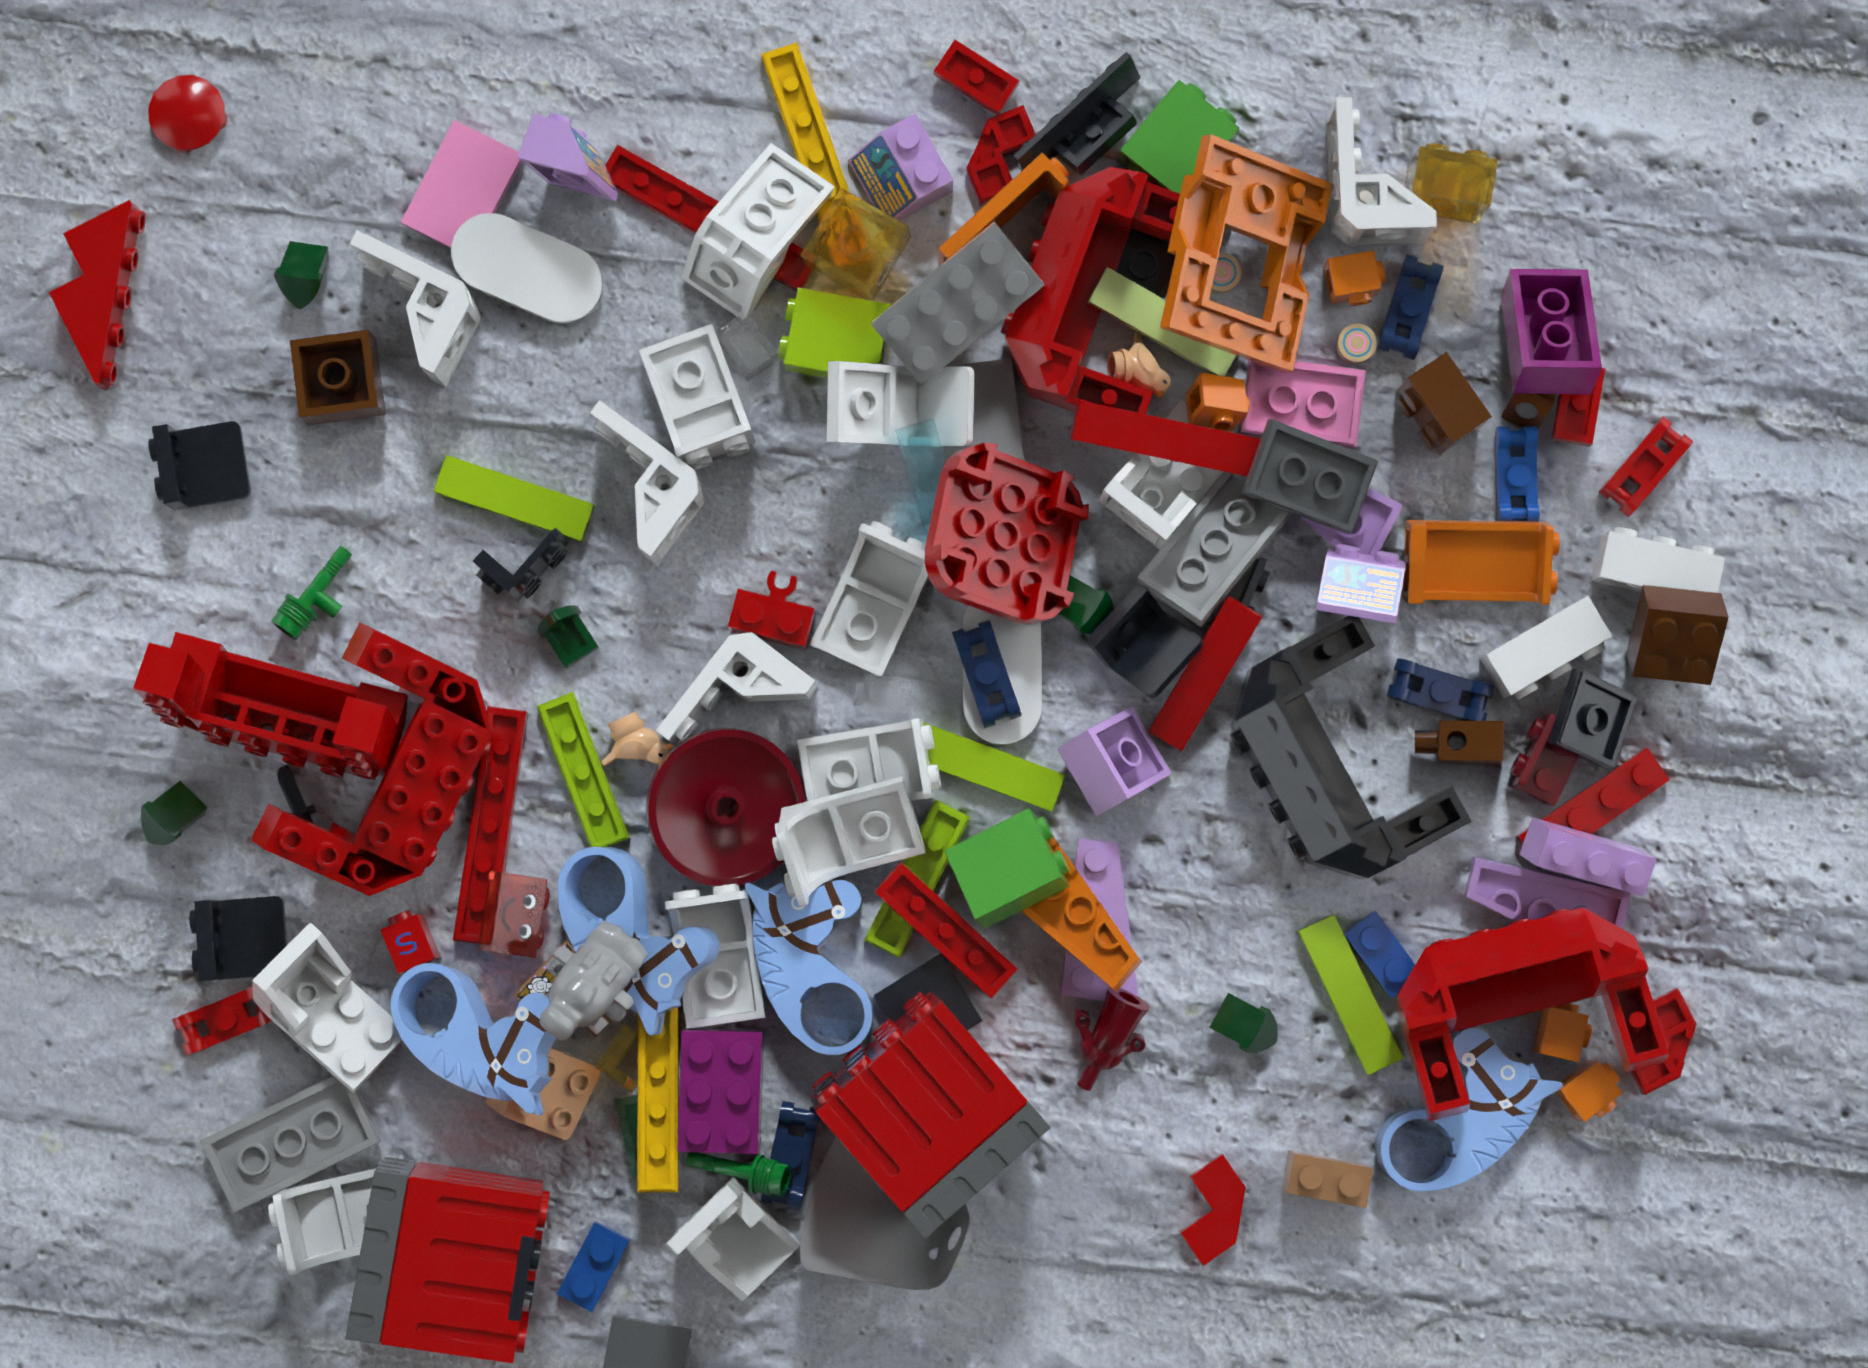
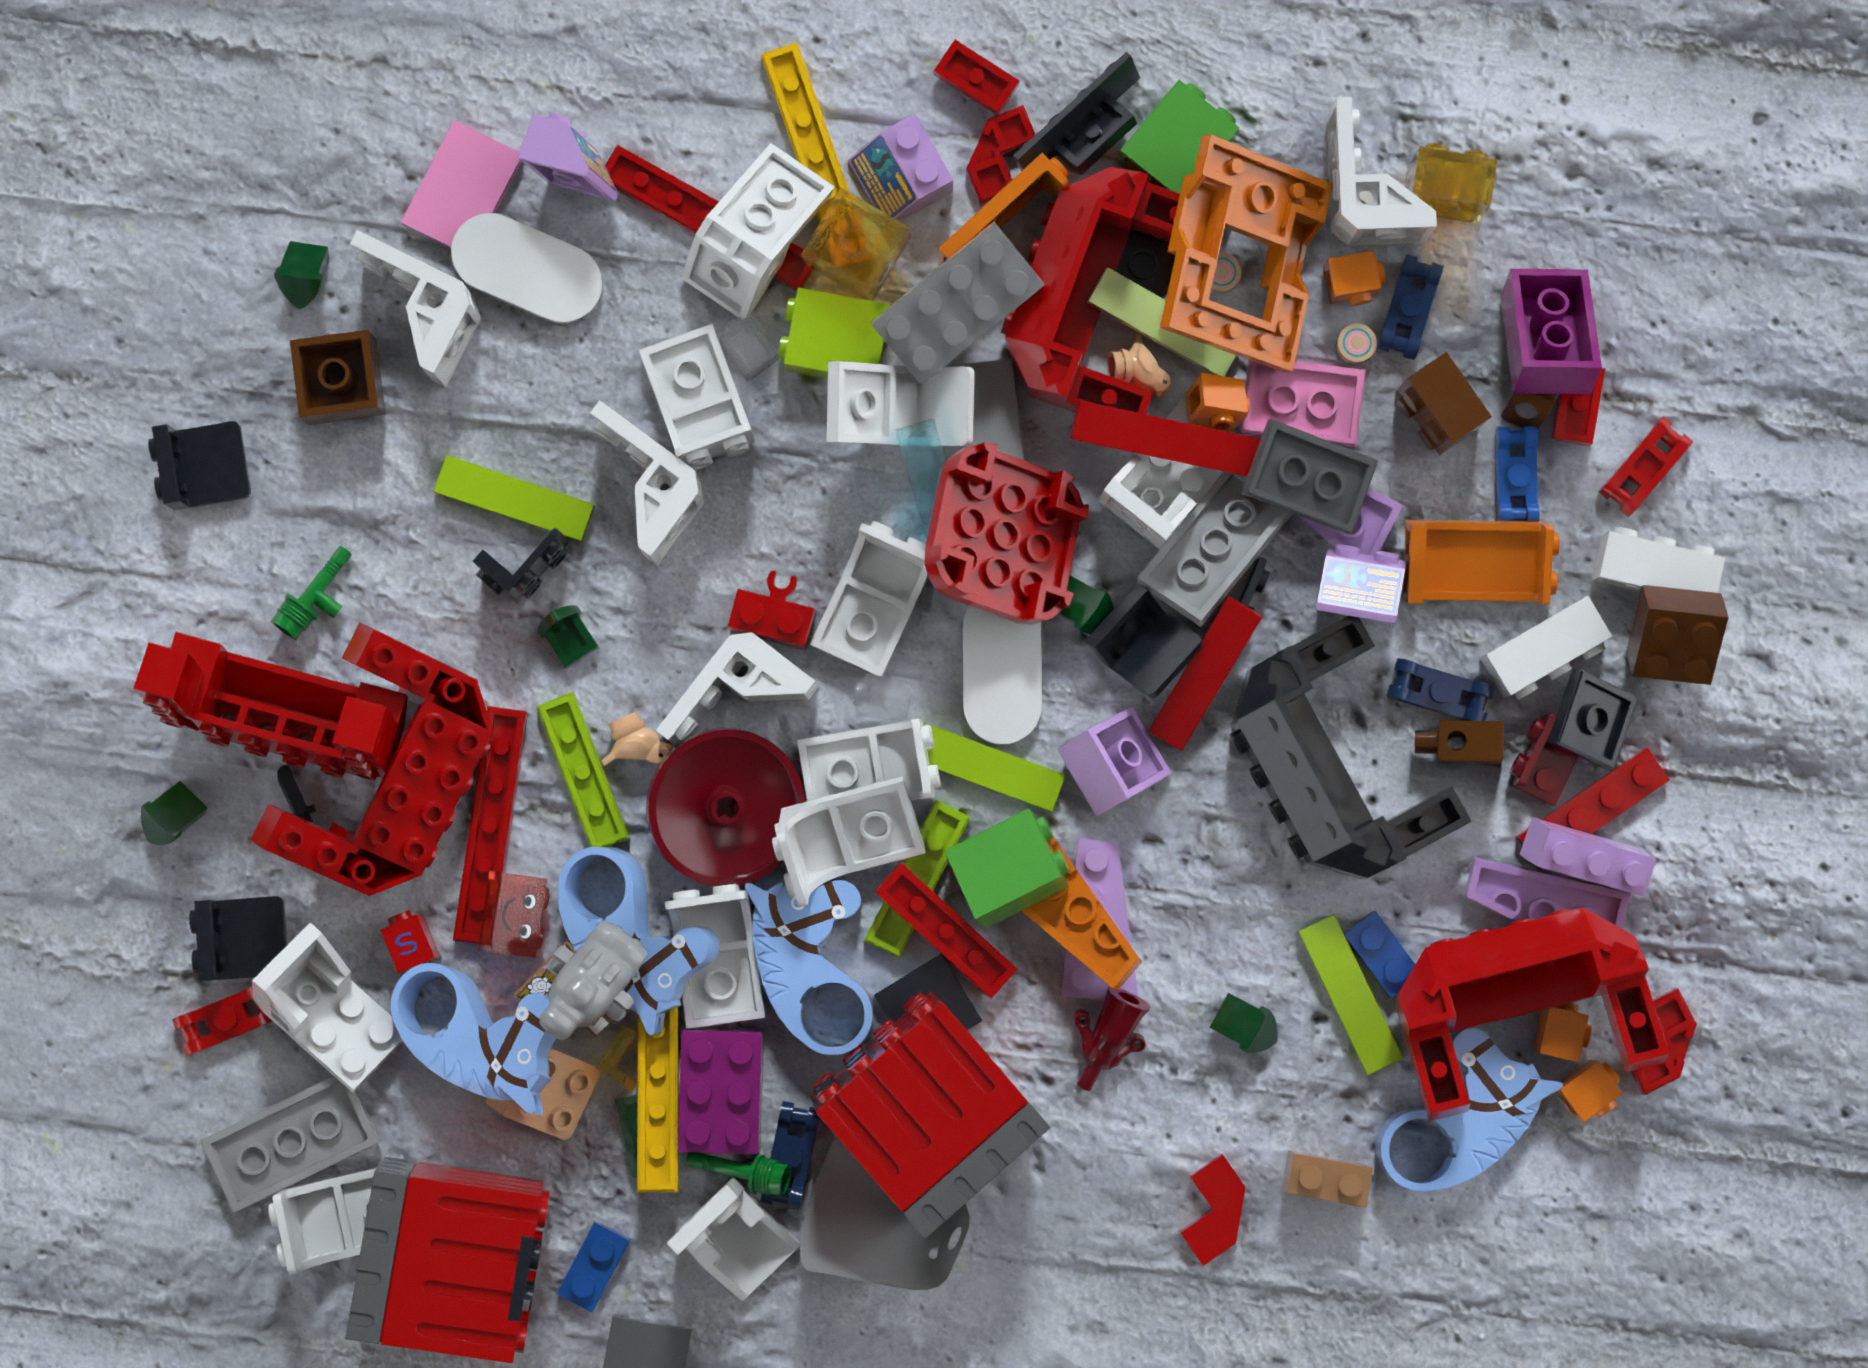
(96, 300): red slope -> none
(186, 113): red dish -> none
(986, 674): dark blue plate -> none

